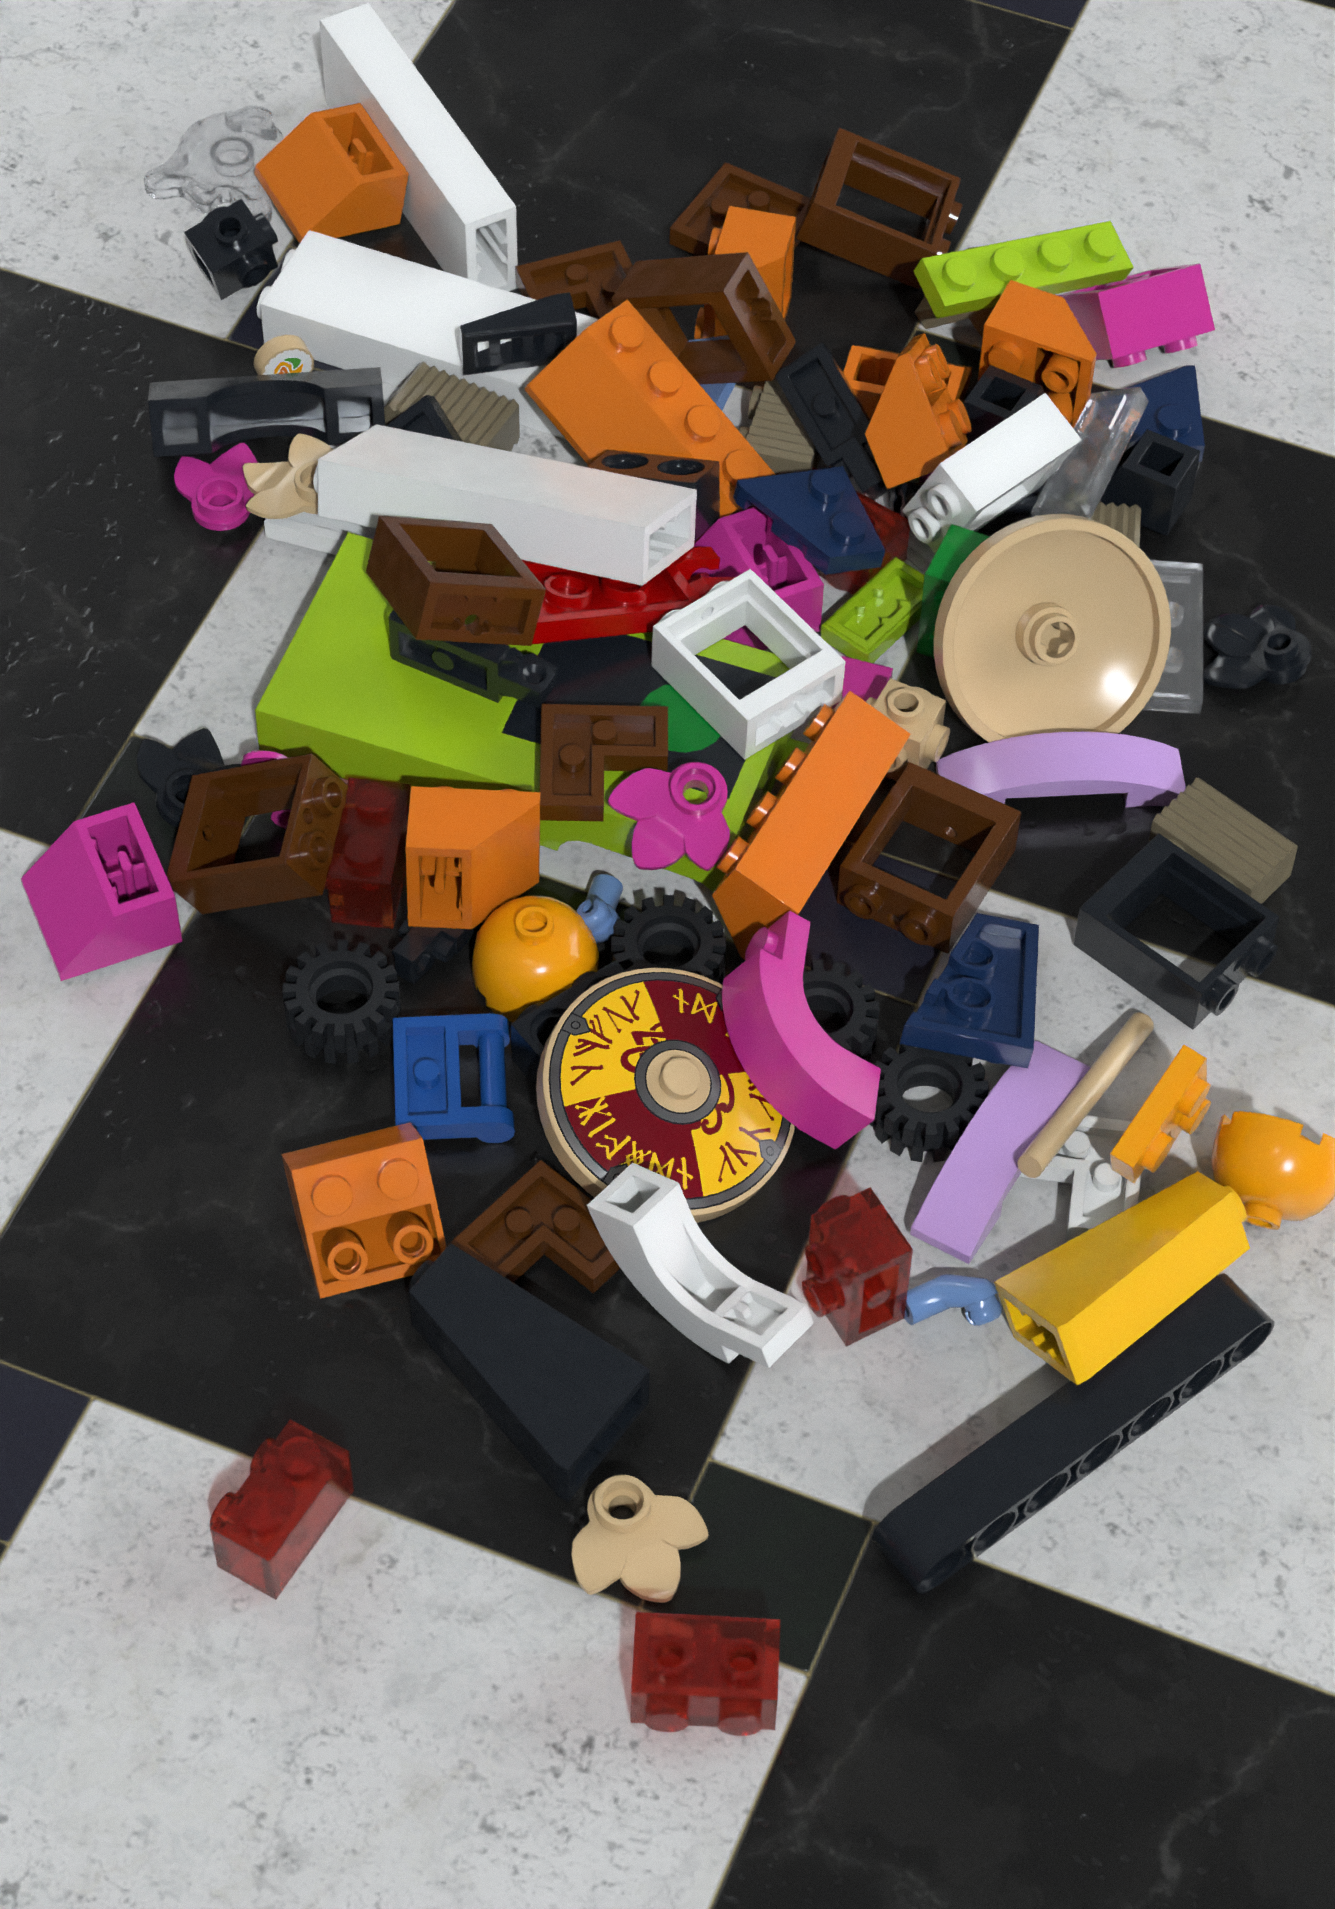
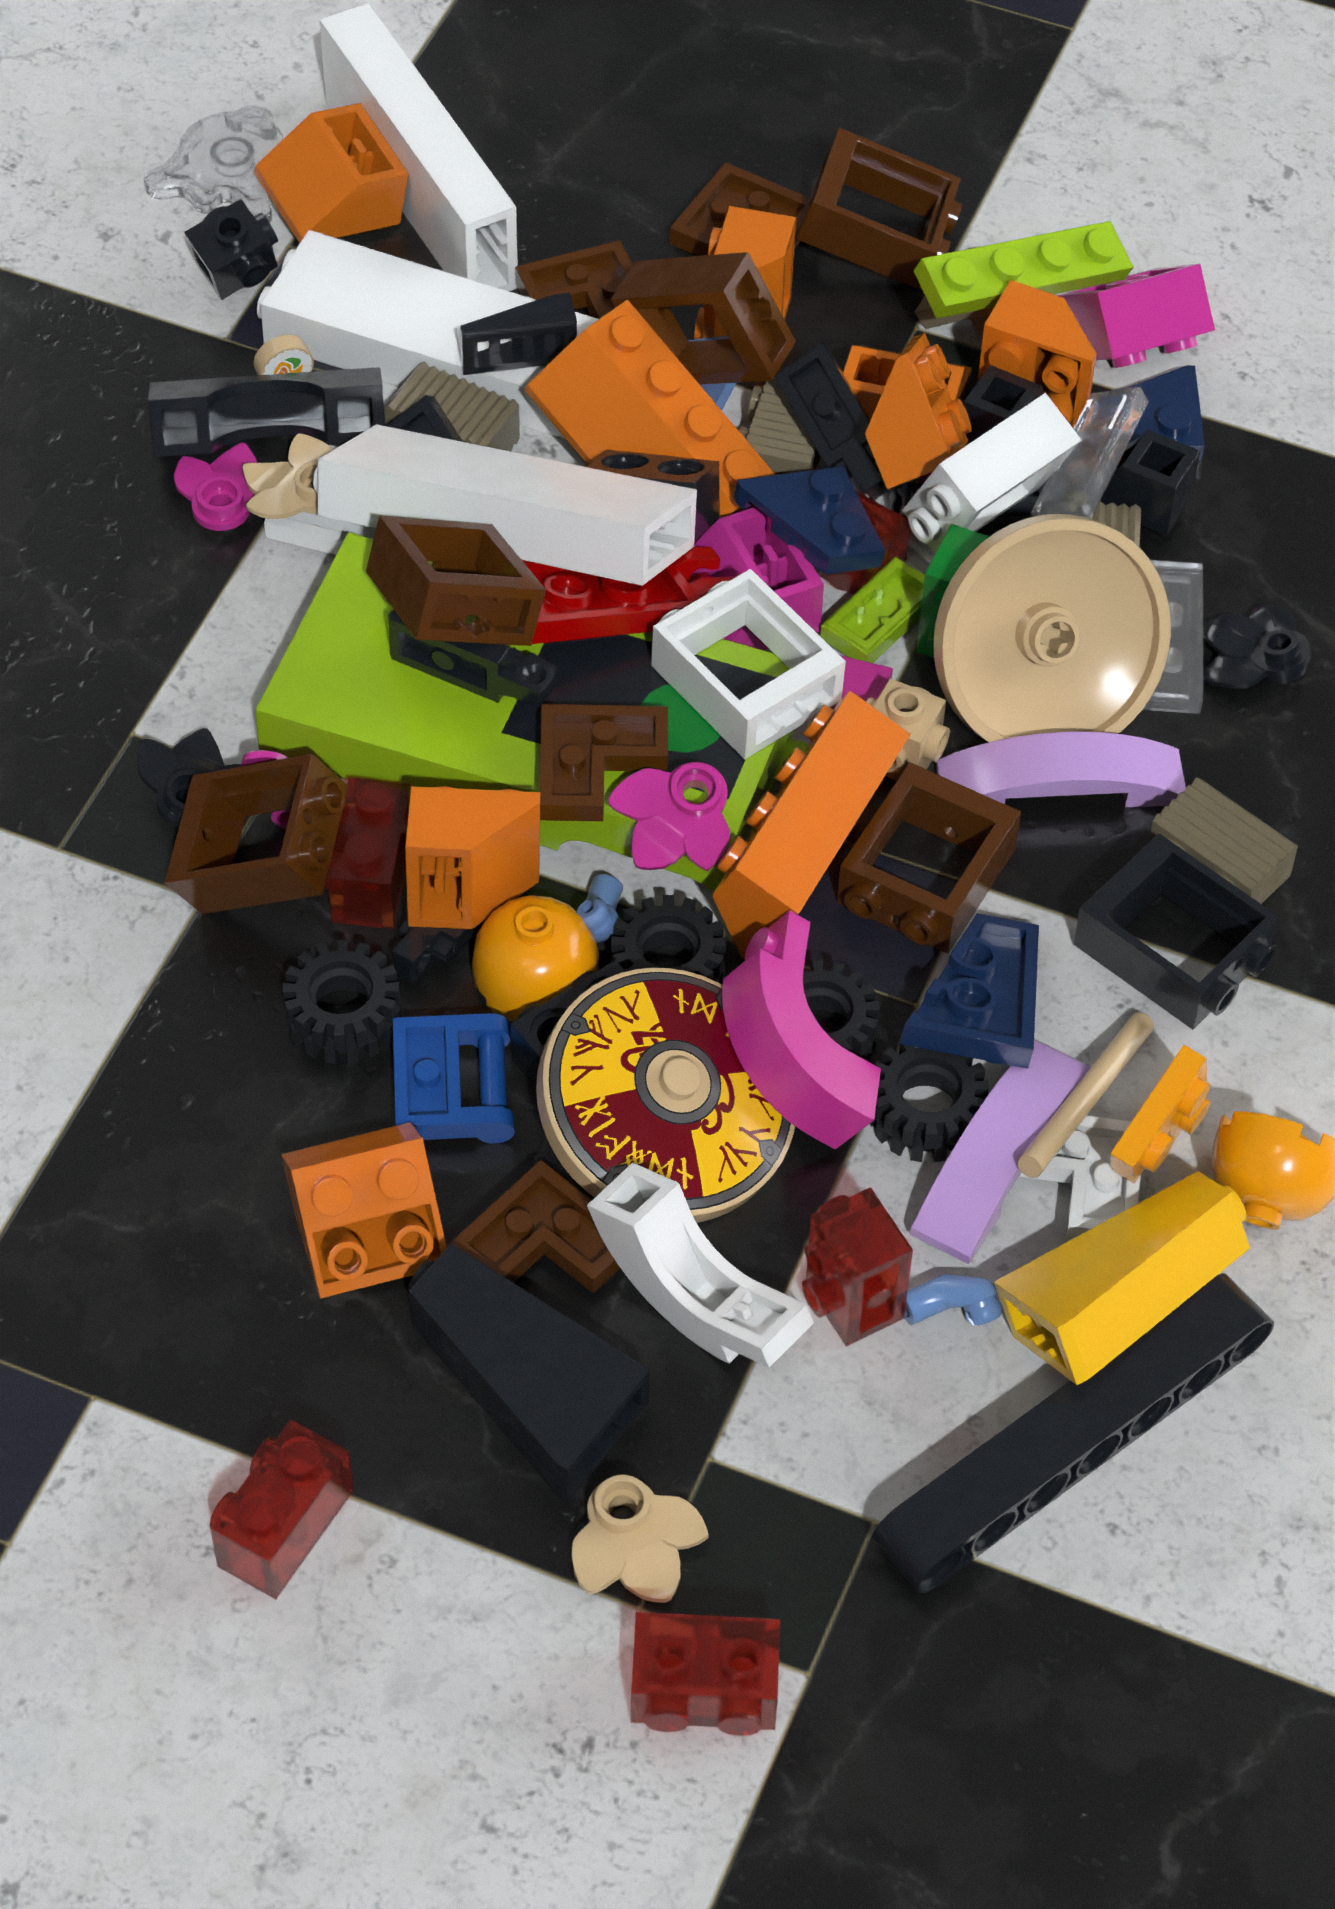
(102, 894): dark pink slope -> none

